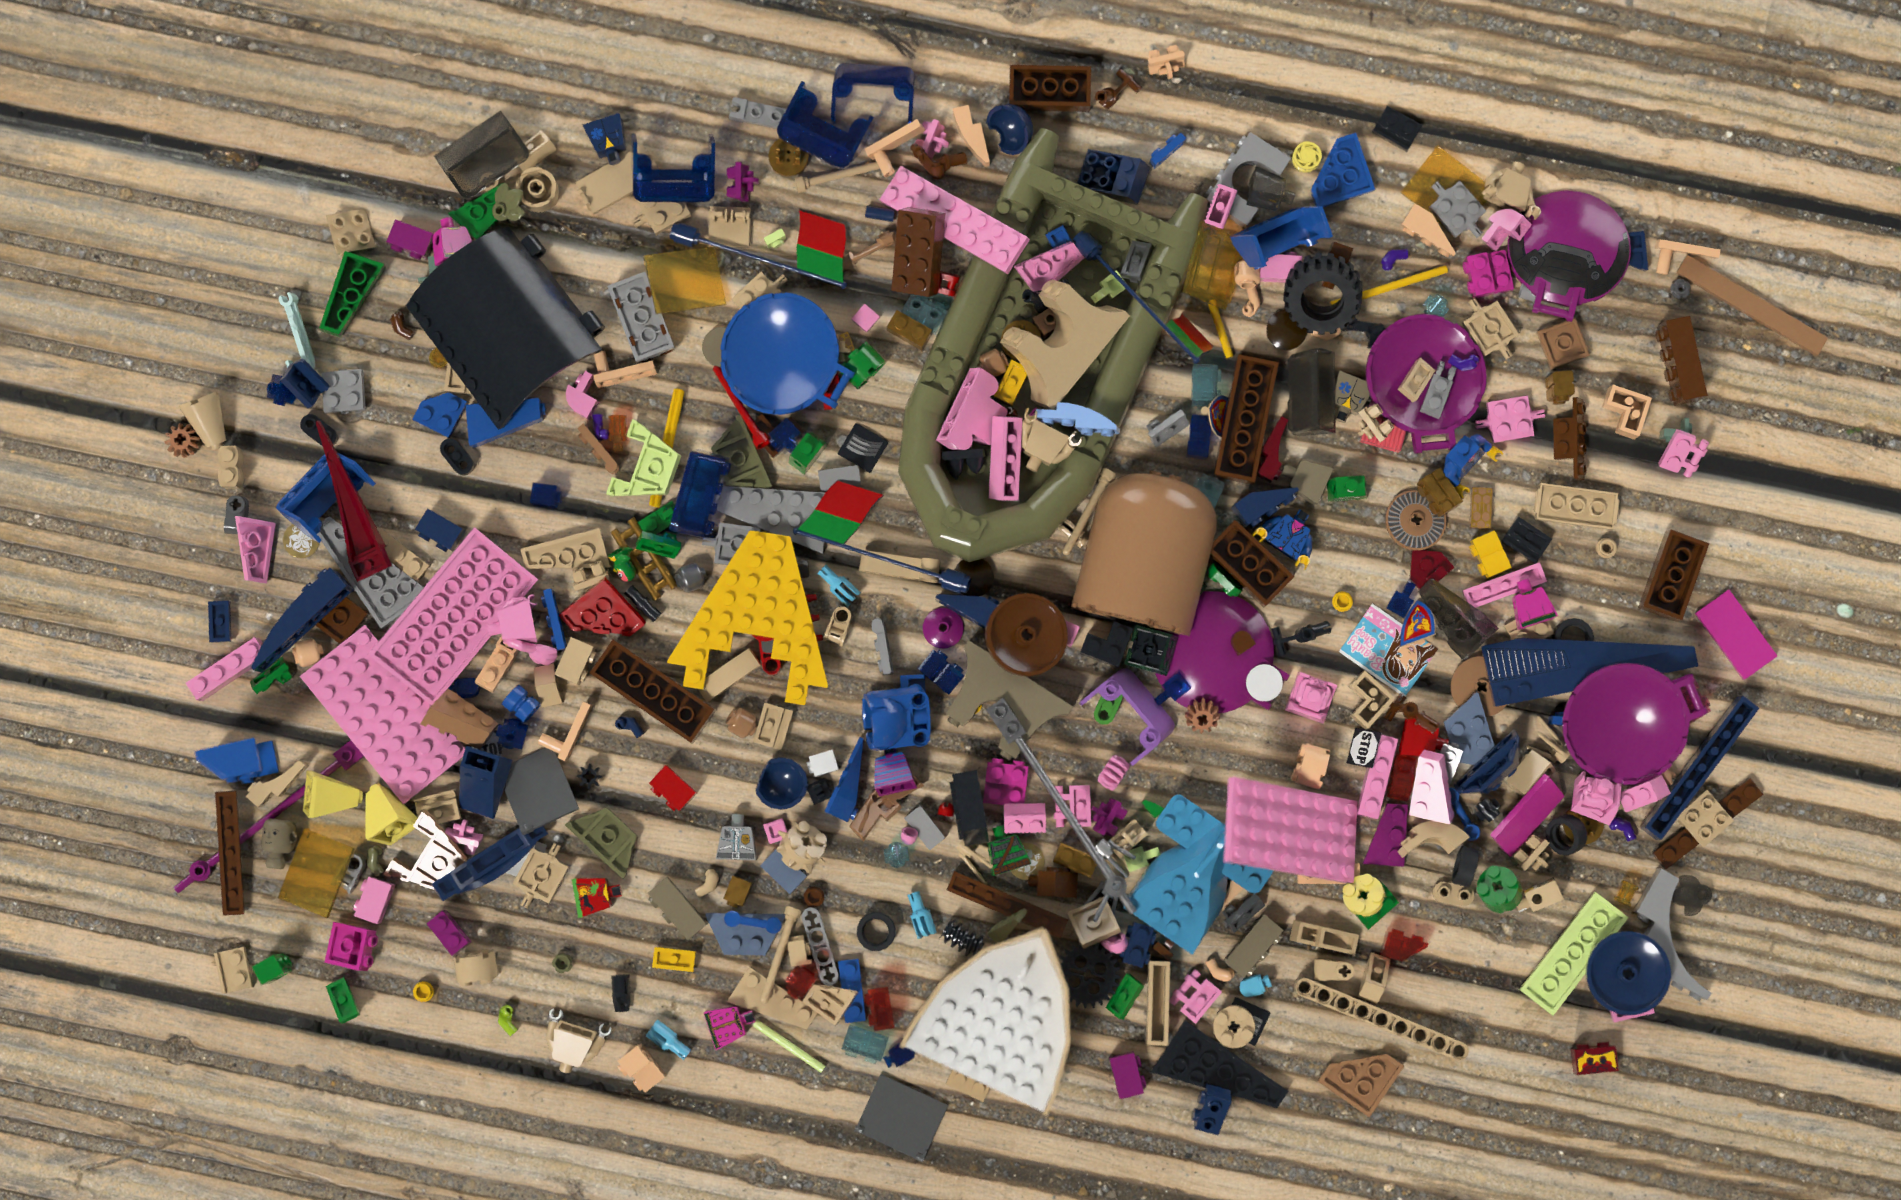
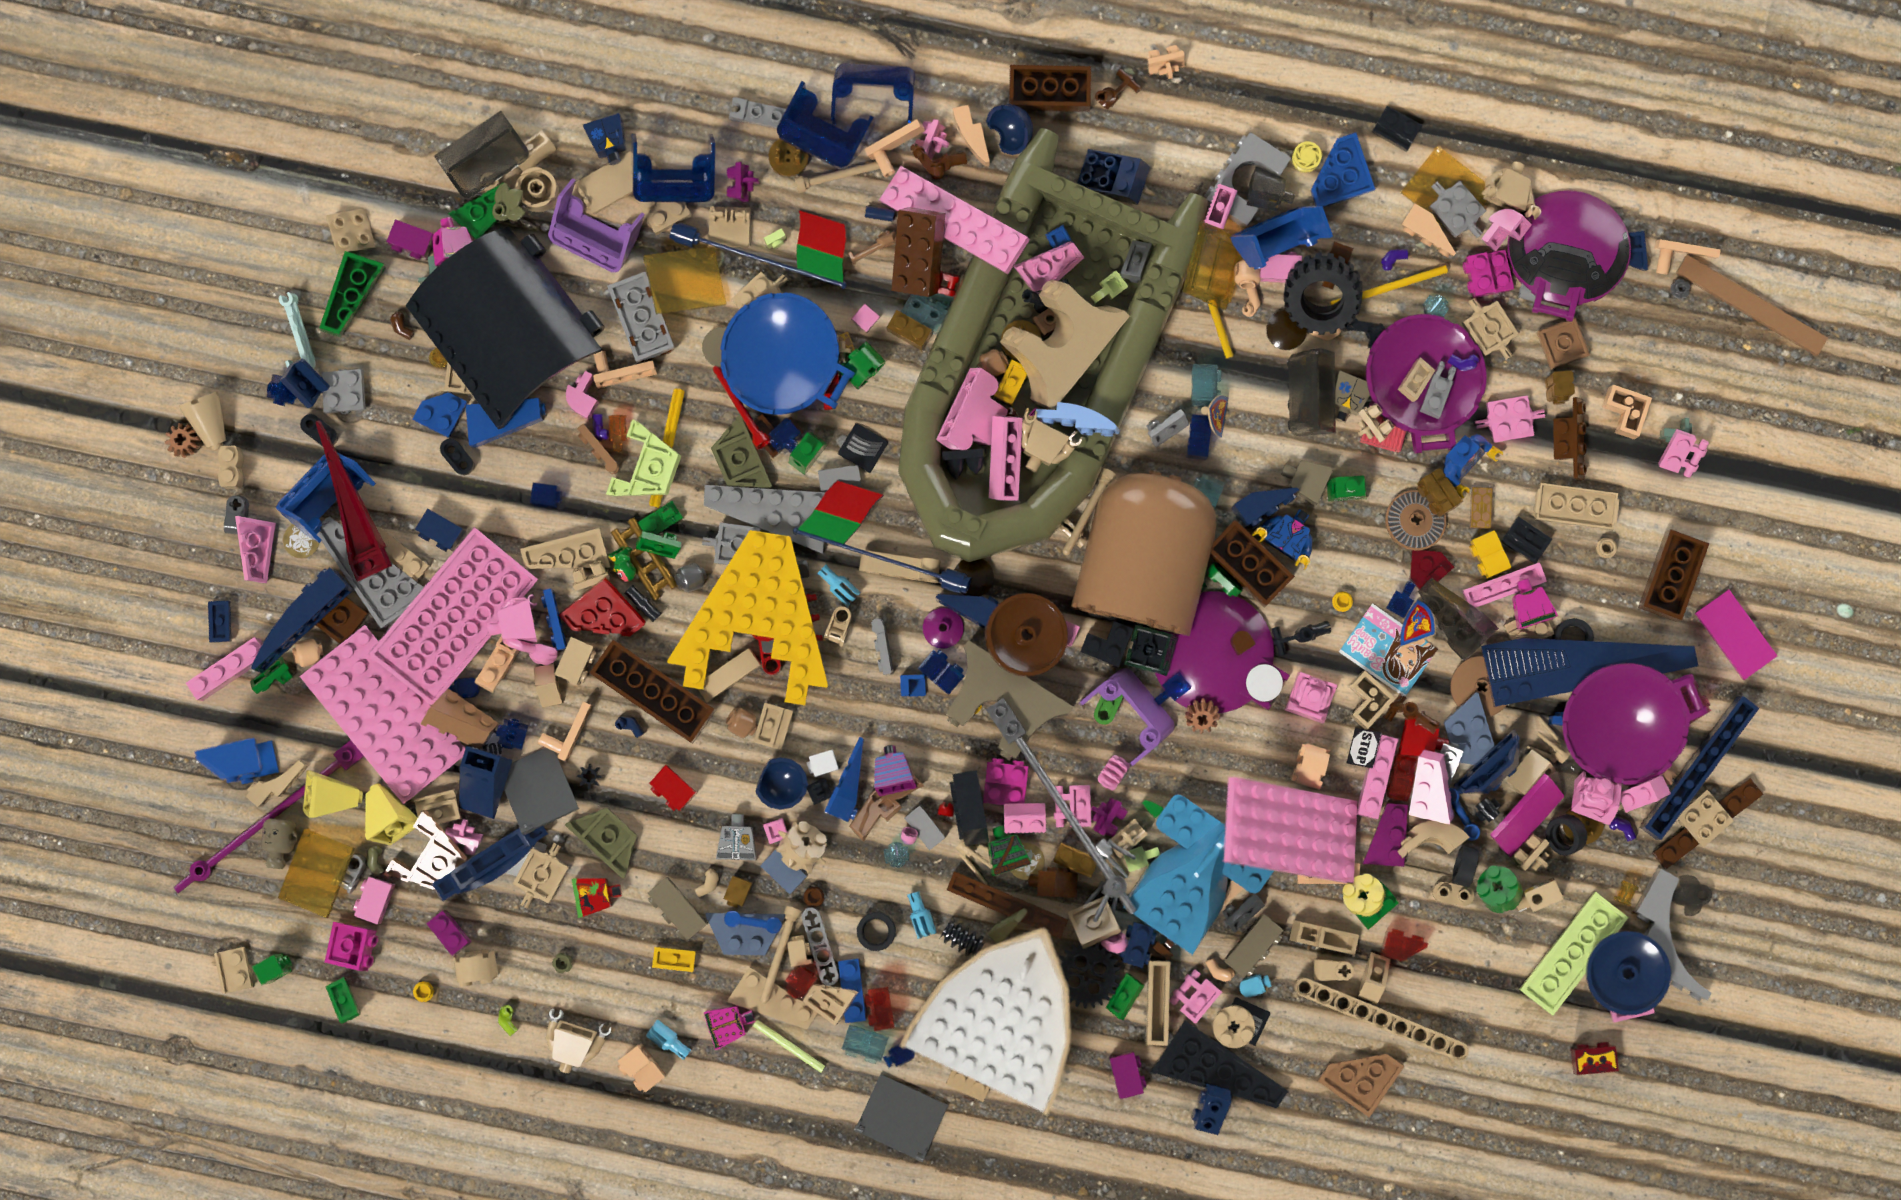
(229, 852): reddish brown plate -> none
(519, 702): blue wheel -> none
(588, 236): none -> medium lavender windscreen
(621, 992): black hinge -> none
(698, 493): clear blue windscreen -> none
(896, 718): blue piece -> none
(1173, 145): blue plate -> none
(1179, 328): flag -> none
(1245, 419): reddish brown brick -> none
(1271, 466): dark red slope -> none
(1681, 361): reddish brown brick -> none

